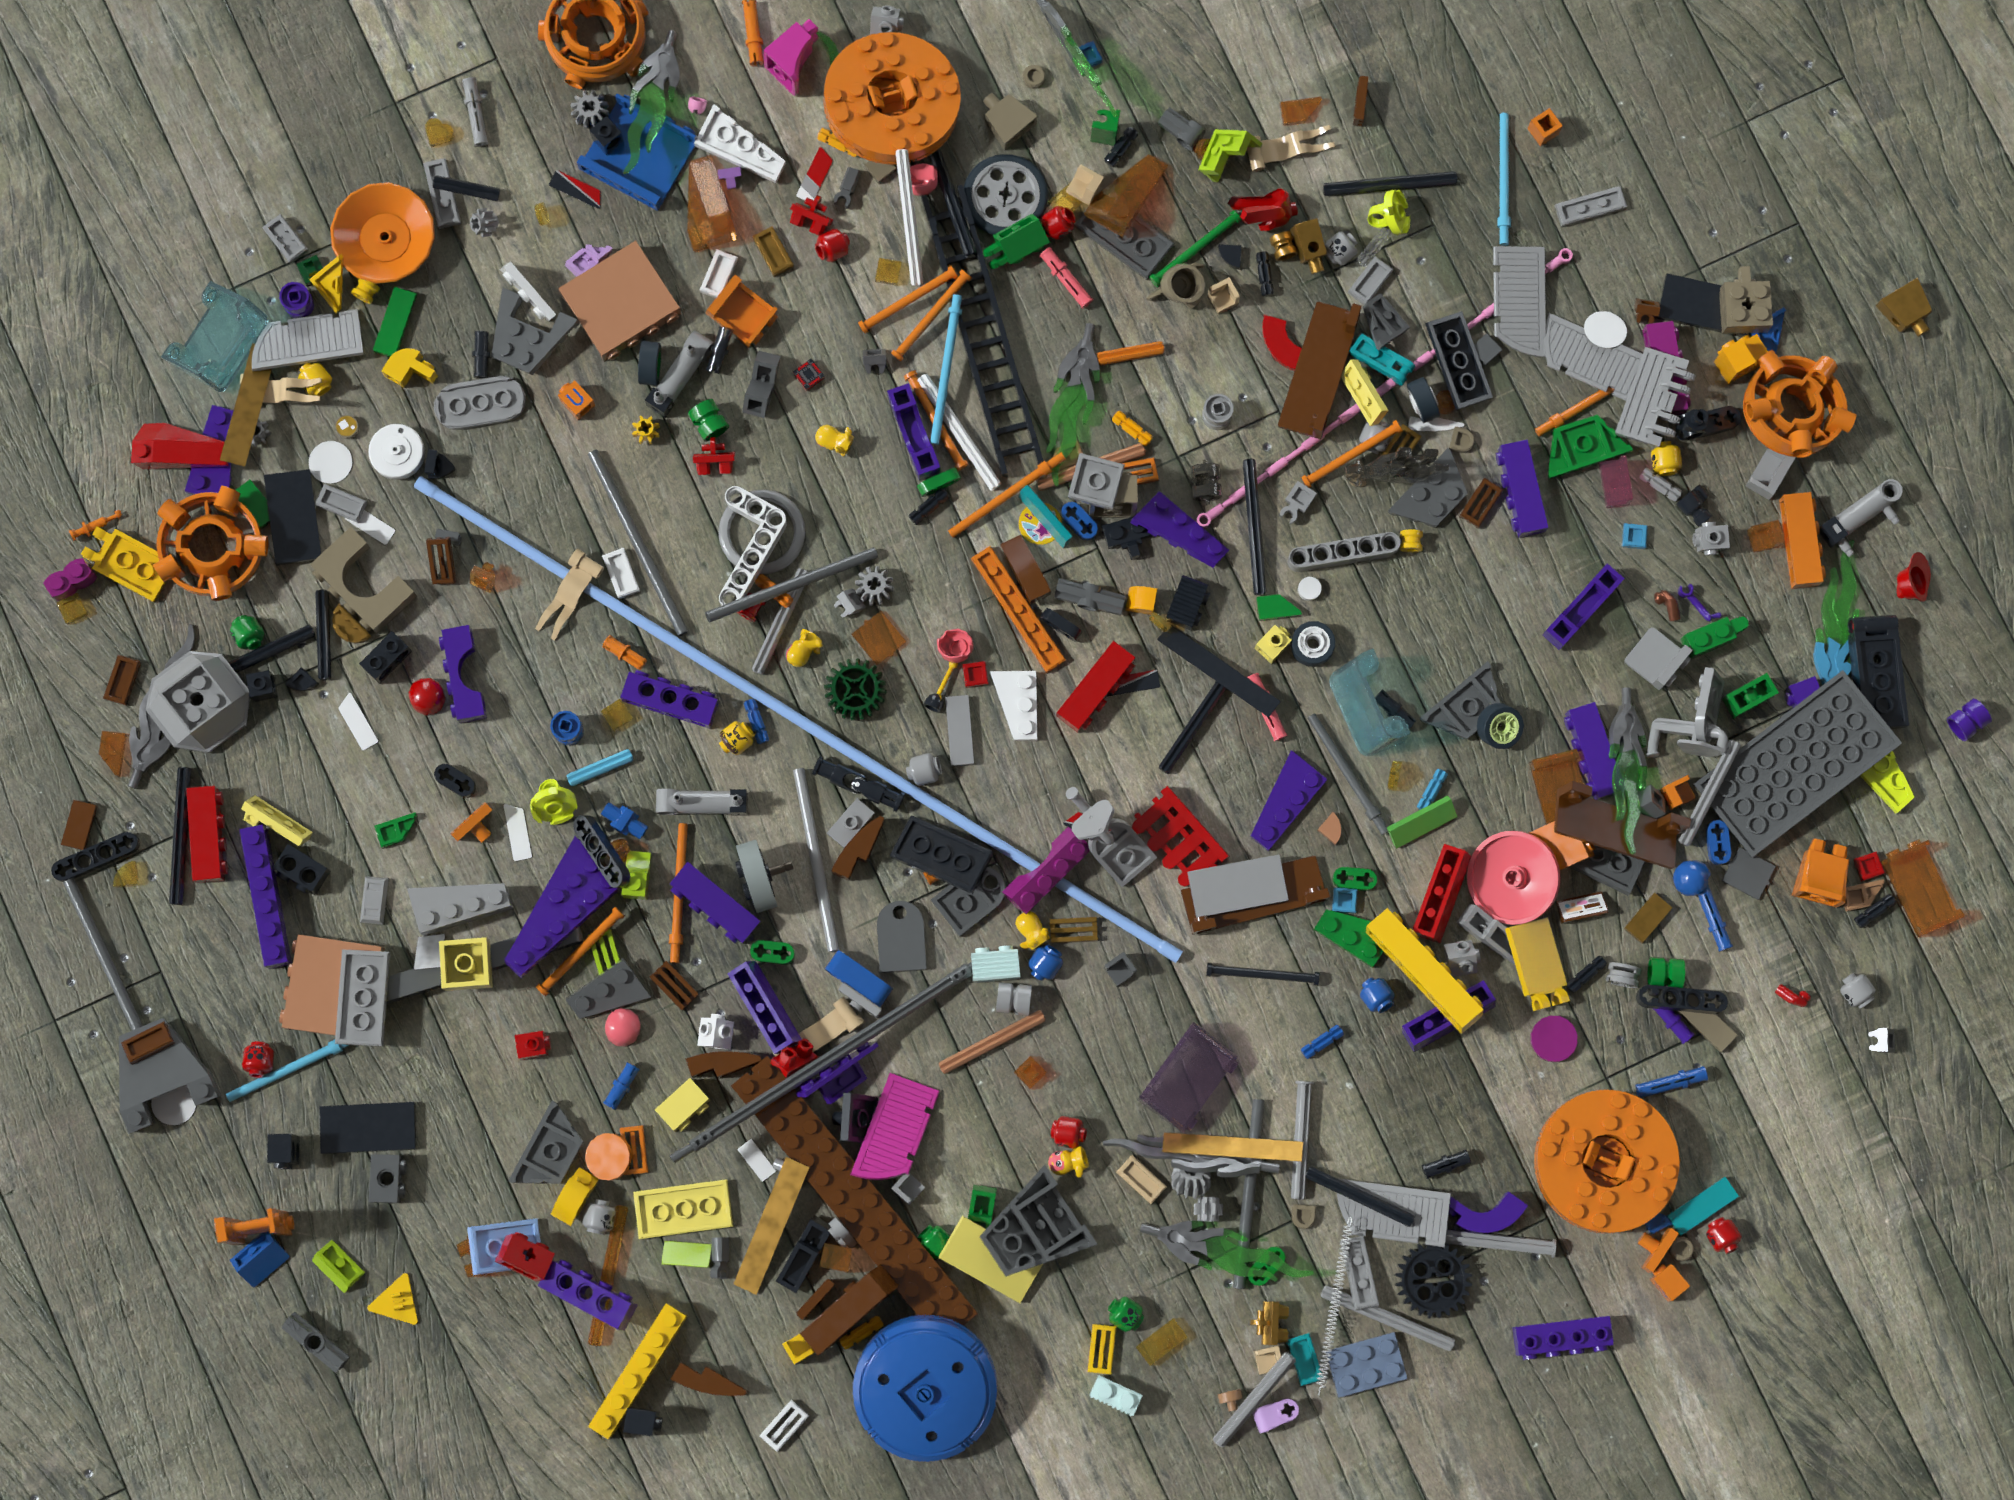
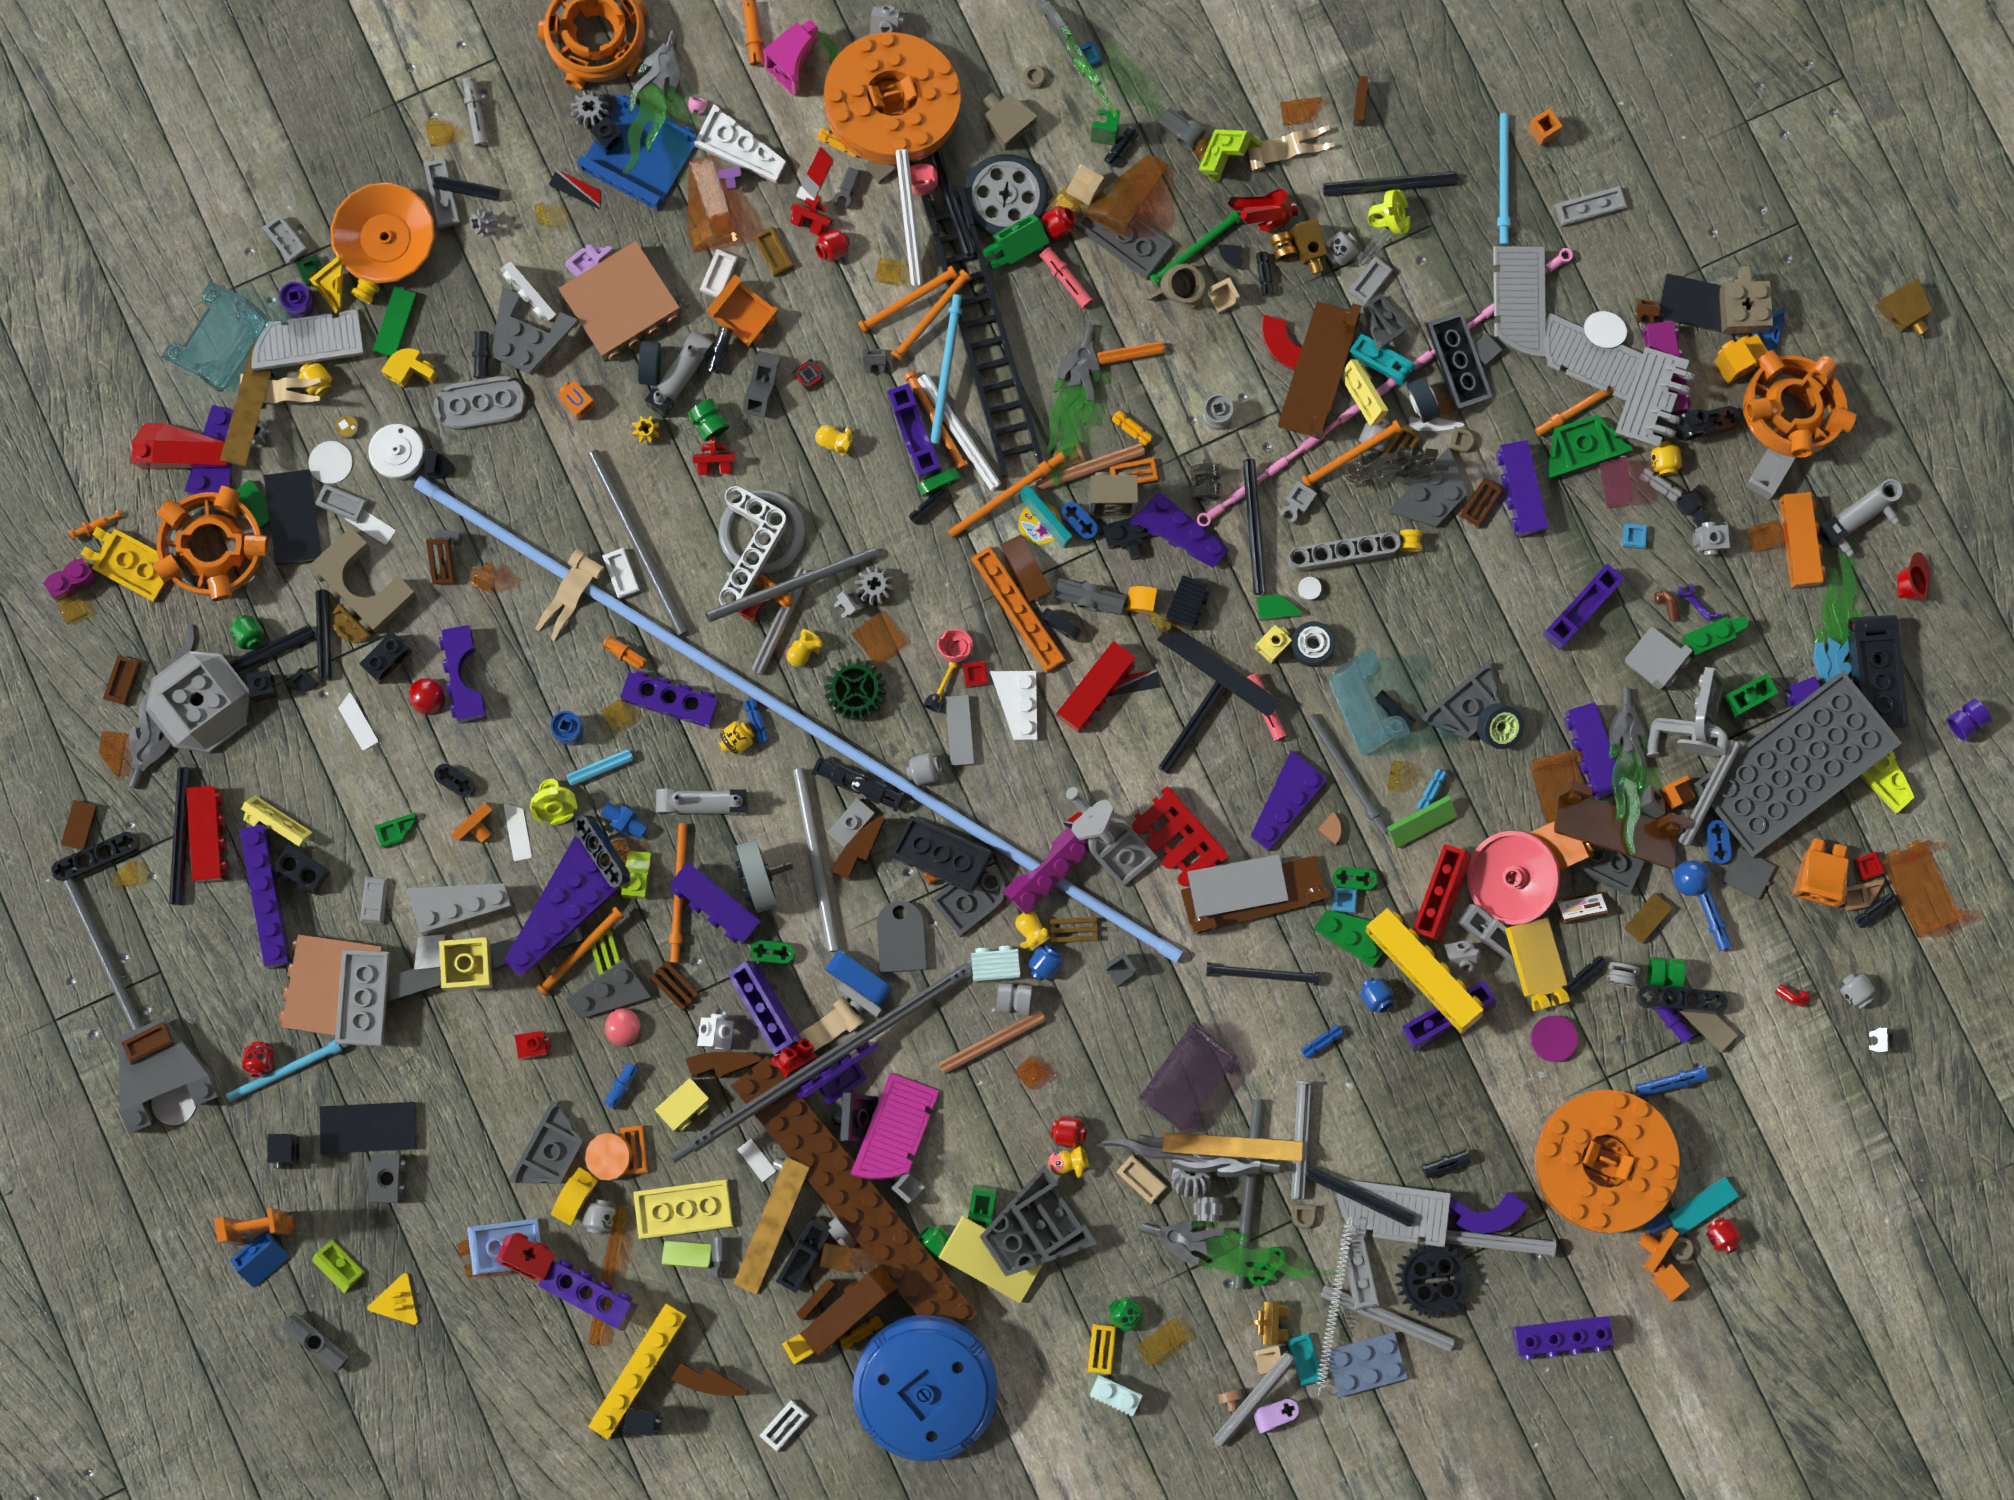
(1096, 481): light grey tile -> none

